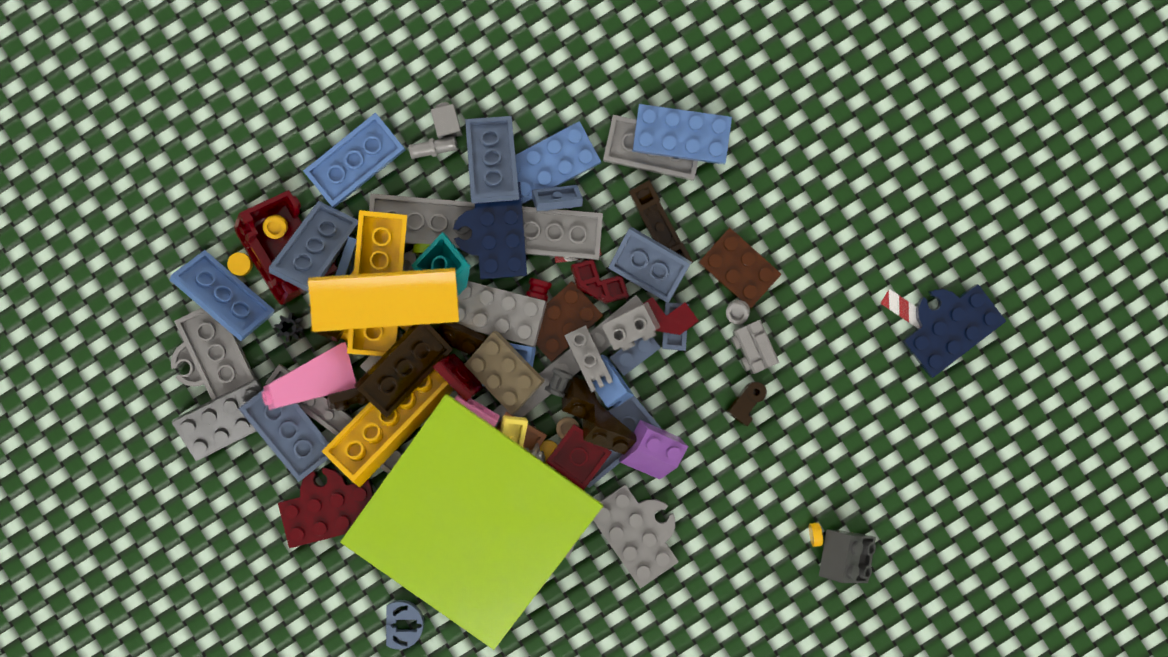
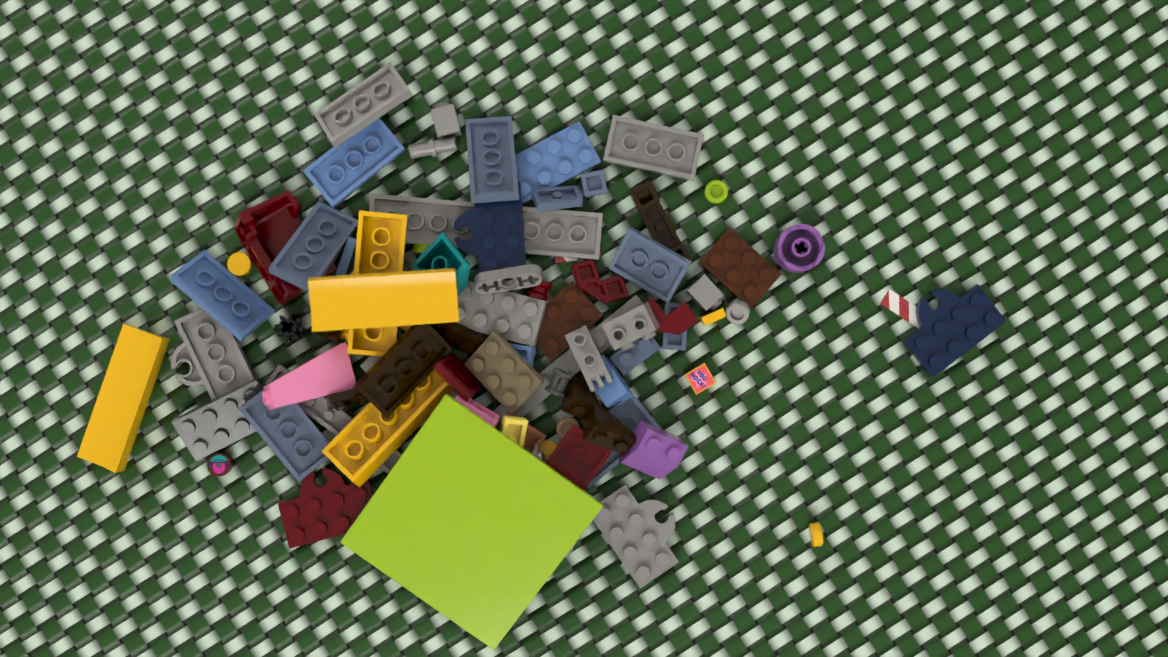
(123, 398): none -> yellow arch
(219, 464): none -> tile
(275, 226): yellow tile -> none
(363, 104): none -> light grey plate
(408, 635): sand blue piece -> none
(493, 282): none -> light grey beam
(594, 183): none -> sand blue plate
(682, 134): medium blue plate -> none
(700, 378): none -> tile
(705, 294): none -> light grey brick
(712, 316): none -> yellow tile
(716, 192): none -> lime tile
(745, 402): dark brown leg -> none
(755, 347): light grey brick -> none
(810, 242): none -> medium lavender brick
(847, 556): dark grey slope -> none

